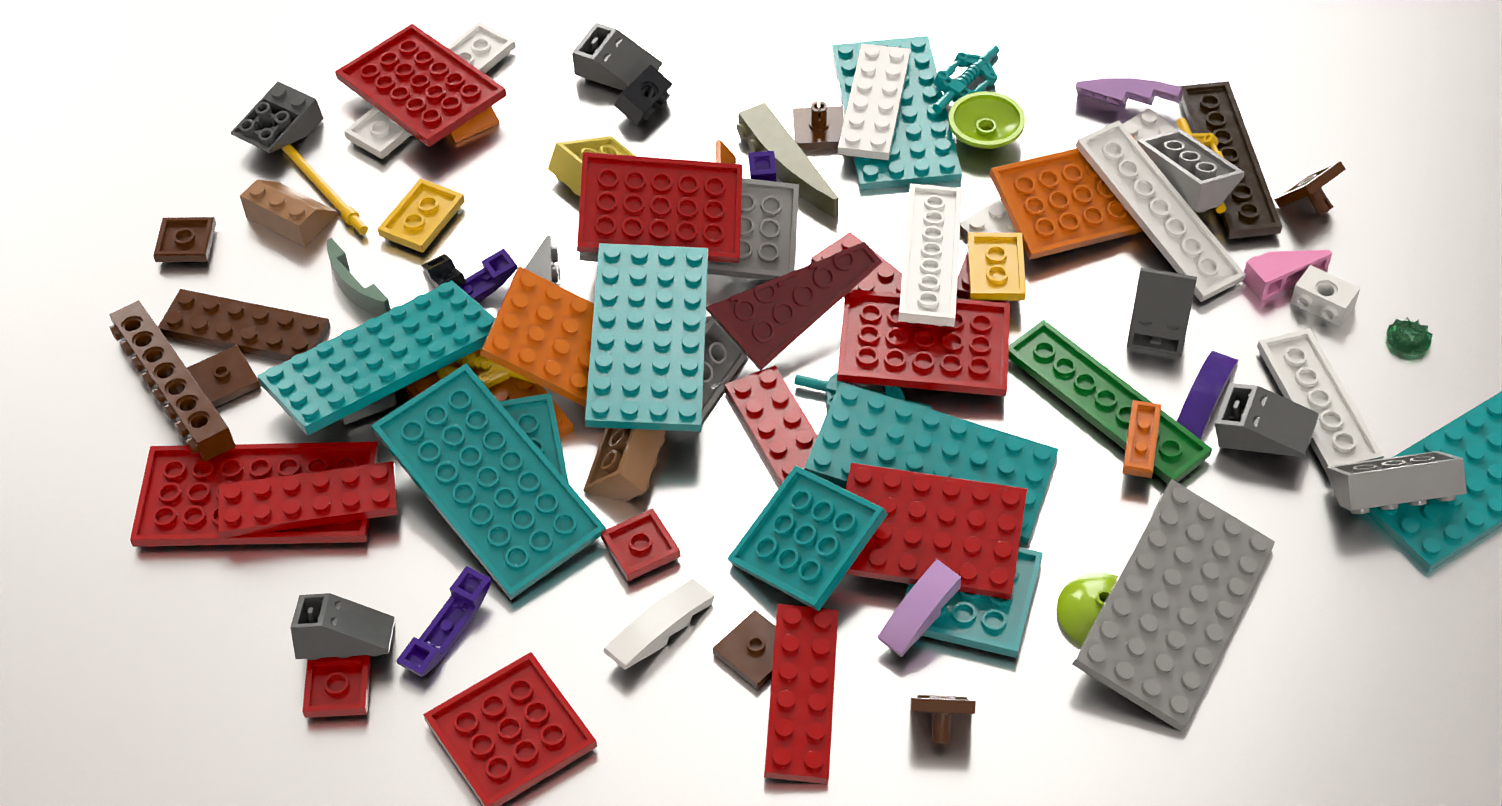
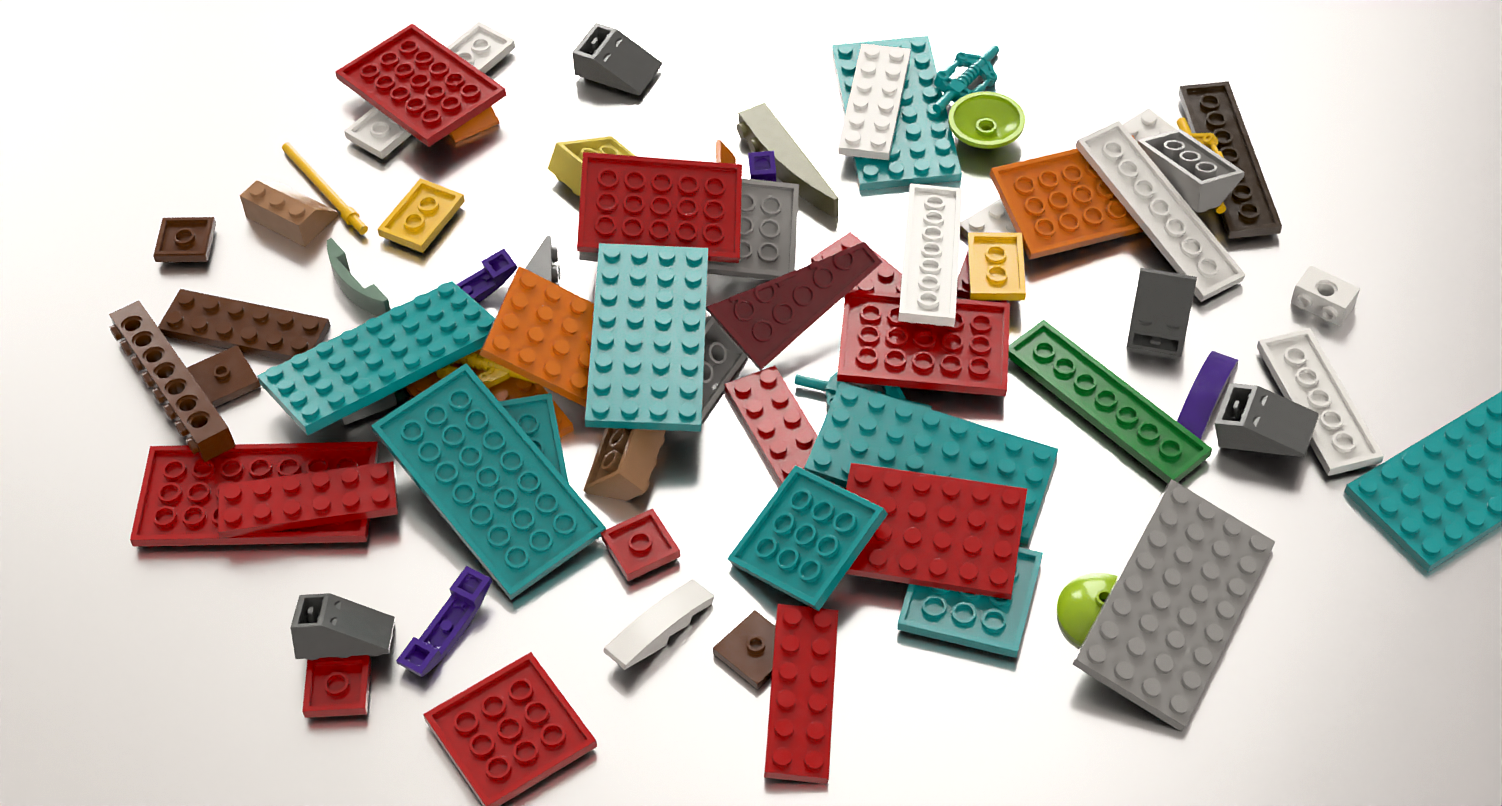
(279, 119): dark grey slope -> none
(442, 271): black slope -> none
(632, 99): black brick -> none
(818, 126): tile -> none
(920, 608): lavender slope -> none
(941, 709): reddish brown tile -> none
(1119, 90): lavender slope -> none
(1141, 439): orange tile -> none
(1281, 270): bright pink slope -> none
(1312, 187): reddish brown tile -> none
(1398, 481): light grey slope -> none
(1402, 343): clear green gear -> none

